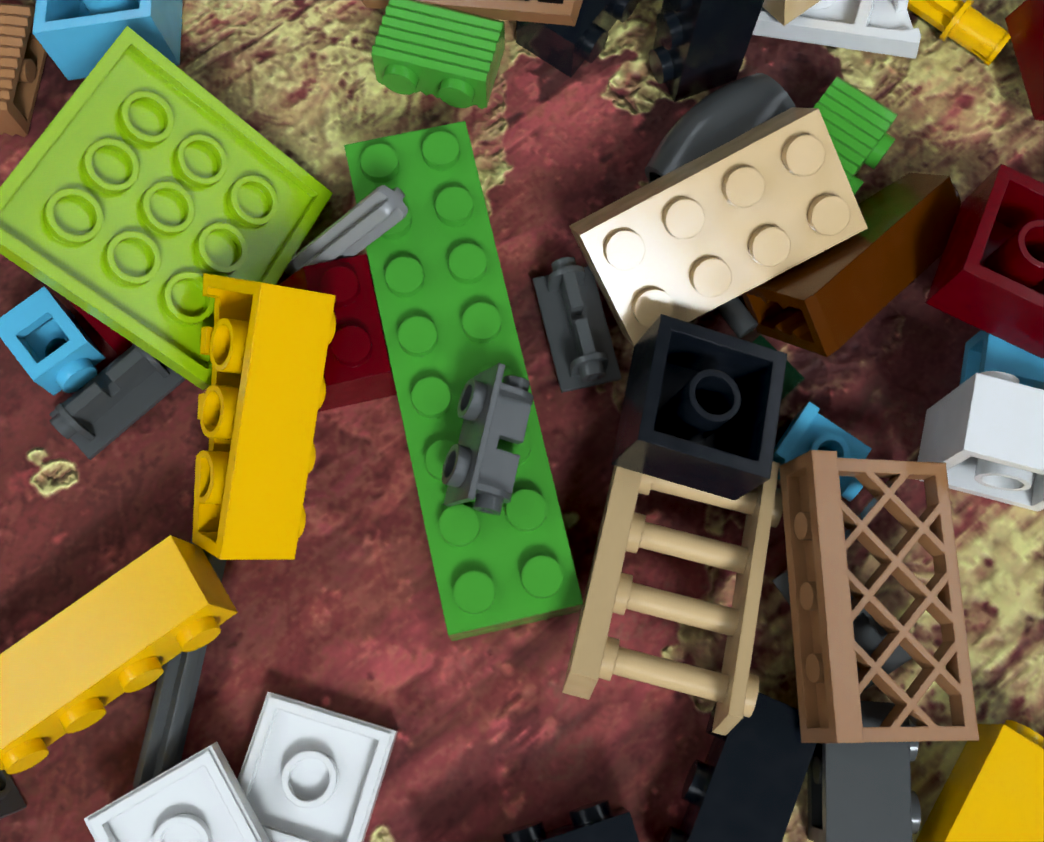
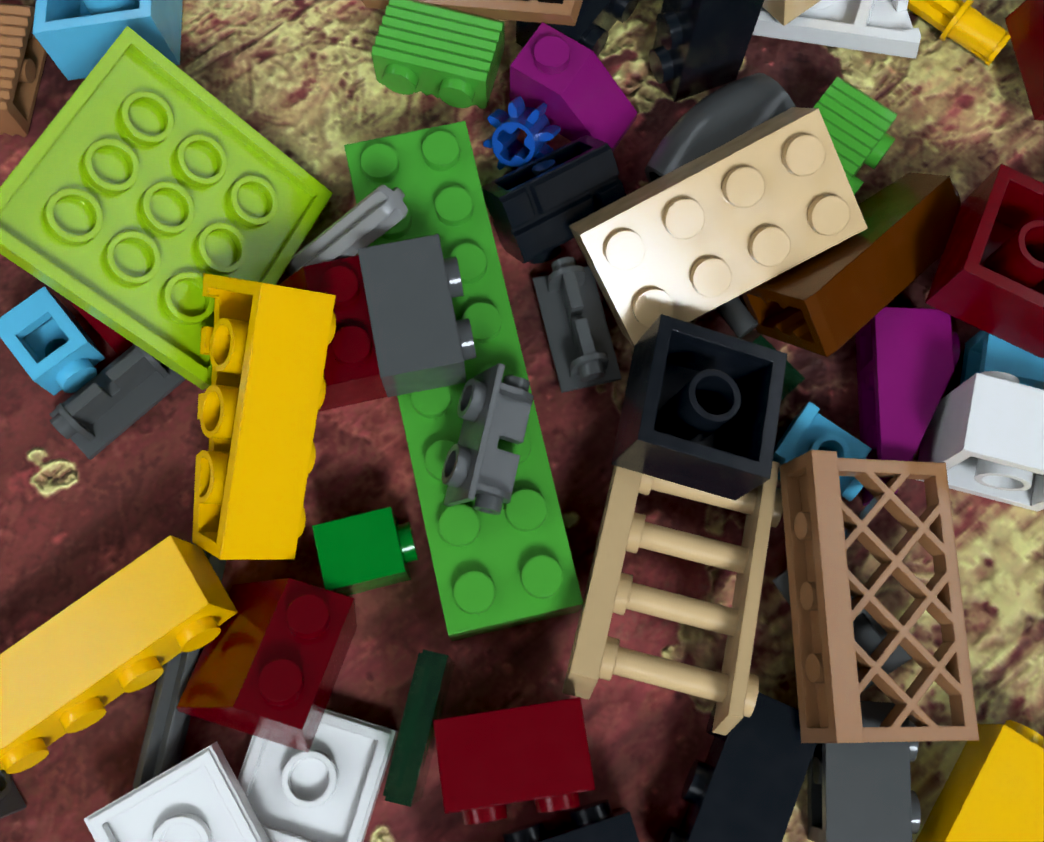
(273, 661): none -> dark red slope
(364, 551): none -> green brick
(414, 316): none -> dark grey brick
(416, 733): none -> clear green tile
(504, 139): none -> blue gear
(513, 758): none -> dark red brick
(549, 194): none -> black brick
(573, 85): none -> magenta slope
(901, 376): none -> magenta slope

